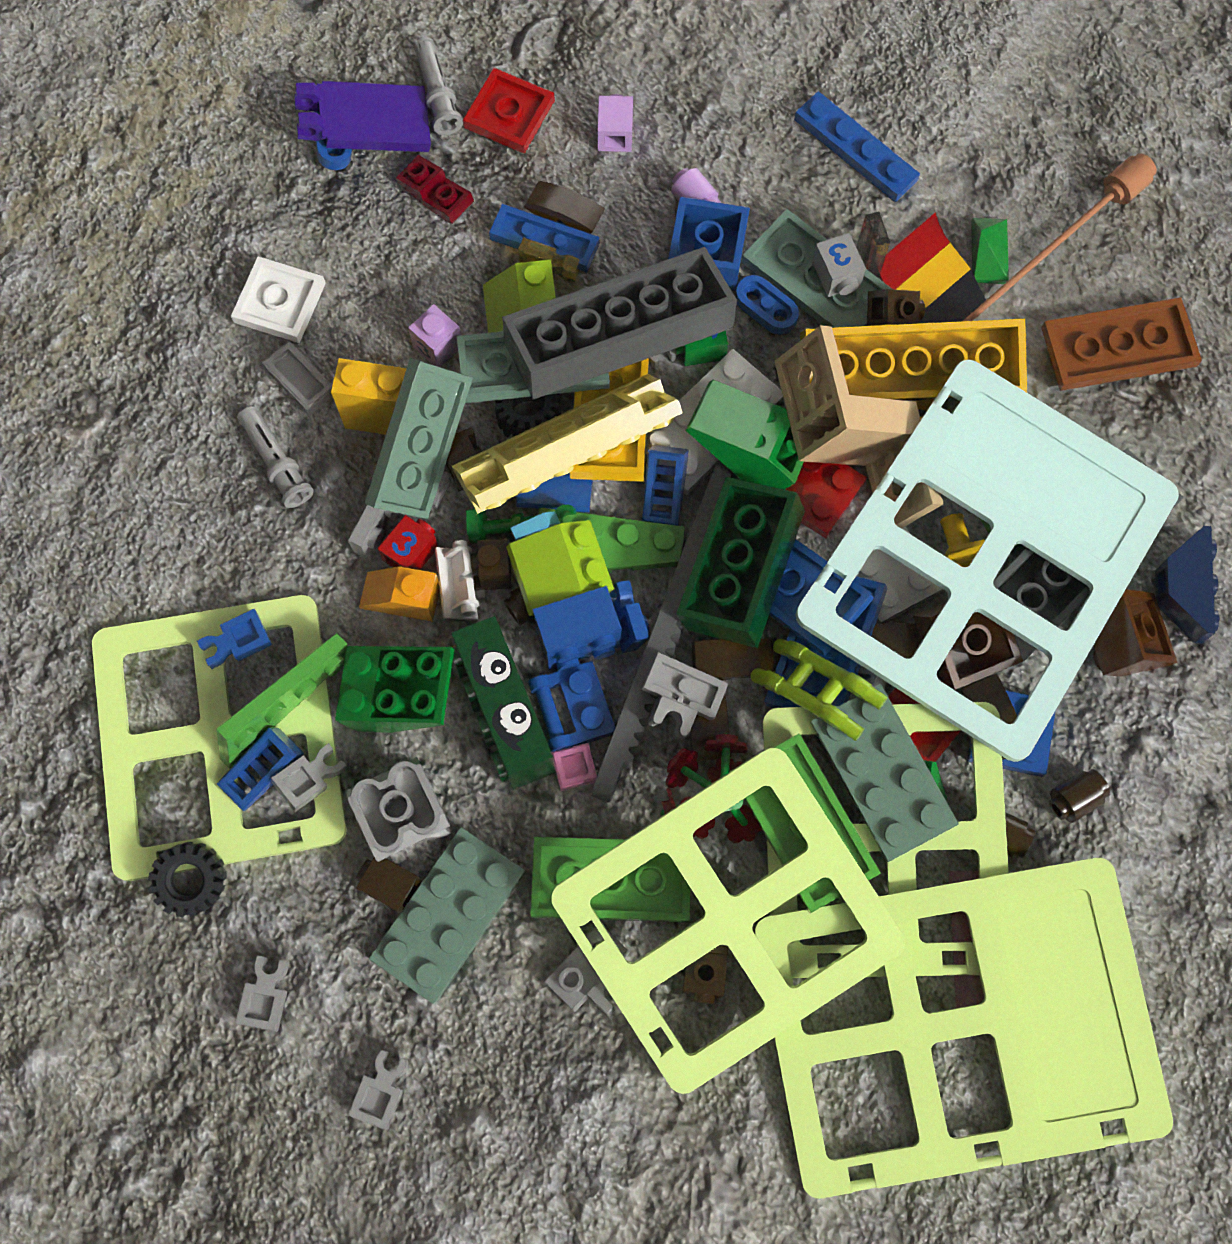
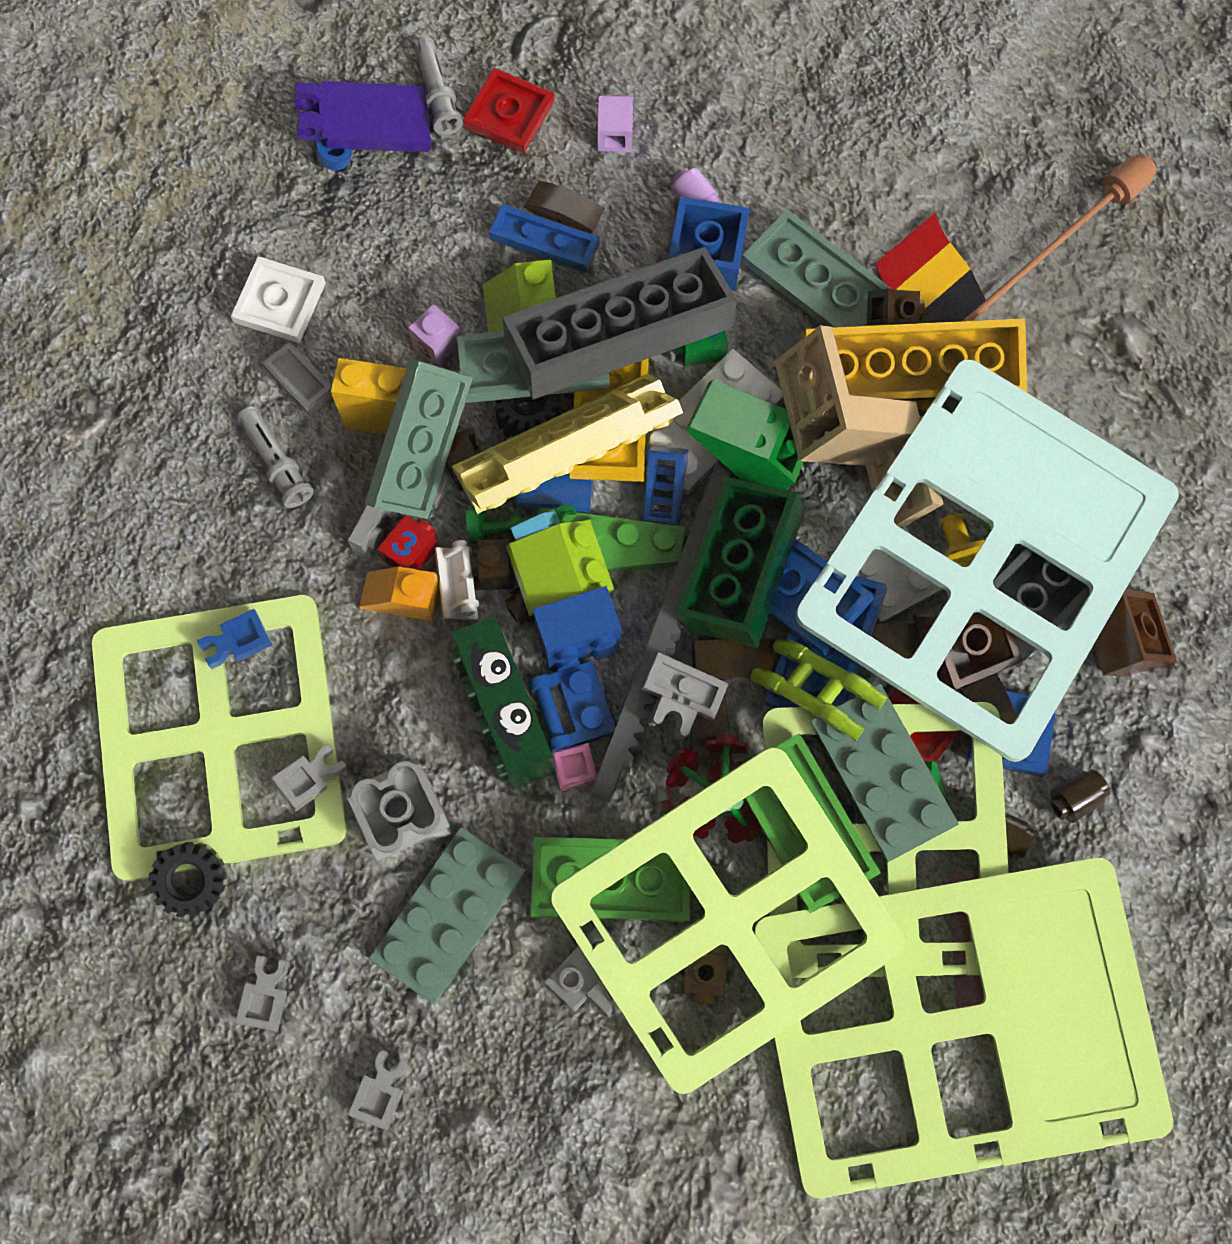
(250, 758): blue slope -> none
(279, 700): bright green wing -> none
(387, 883): dark brown brick -> none
(394, 688): green slope -> none
(432, 189): dark red slope -> none
(563, 266): clear yellow plate -> none
(632, 621): blue plate -> none
(770, 304): blue plate -> none
(826, 493): red plate -> none
(838, 265): light grey brick -> none
(856, 146): blue plate -> none
(869, 247): clear smoke tile -> none
(990, 250): green slope -> none
(1121, 343): dark orange plate -> none
(1188, 586): dark blue slope -> none

